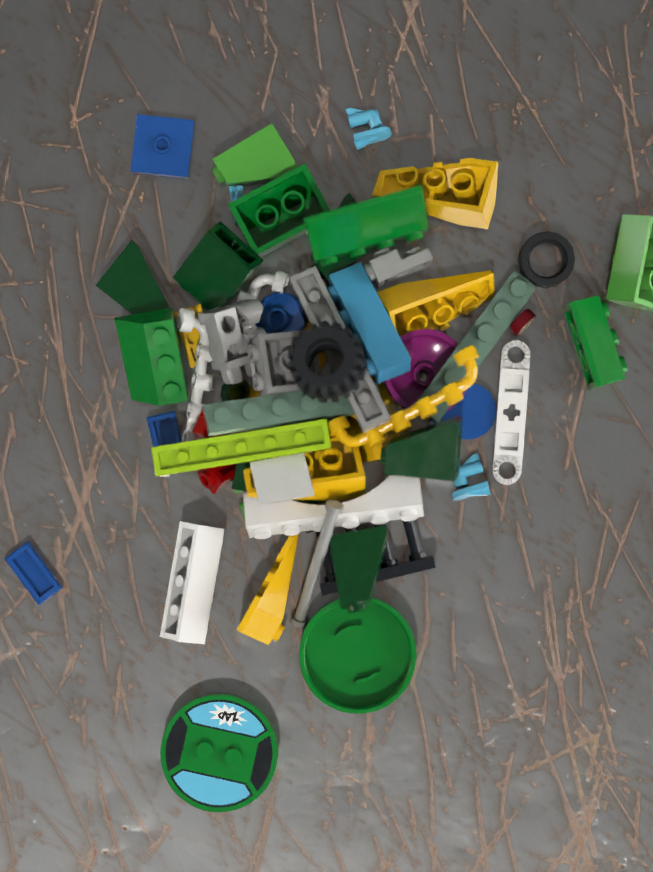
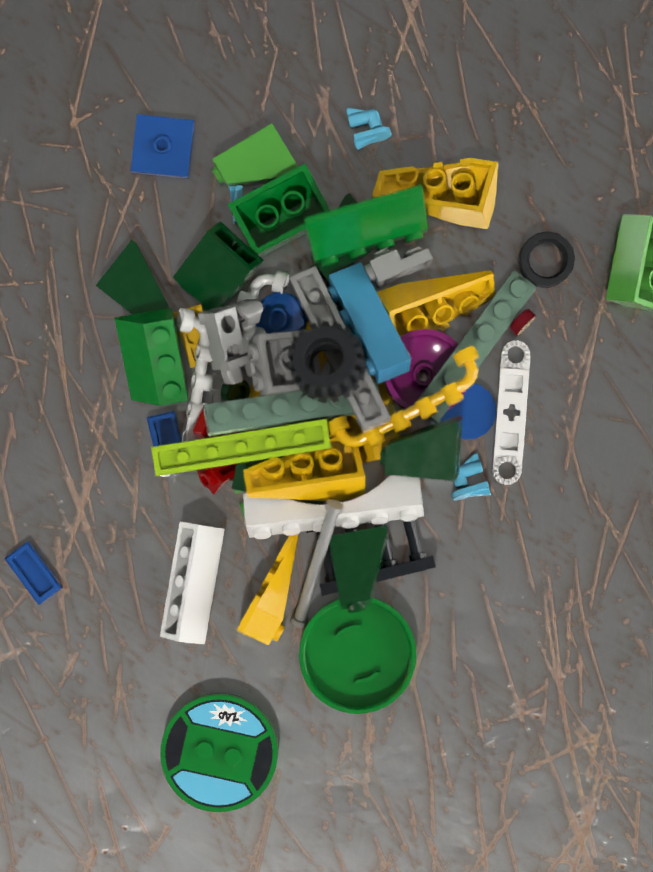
(281, 478): white sticker -> none
(595, 342): green slope -> none

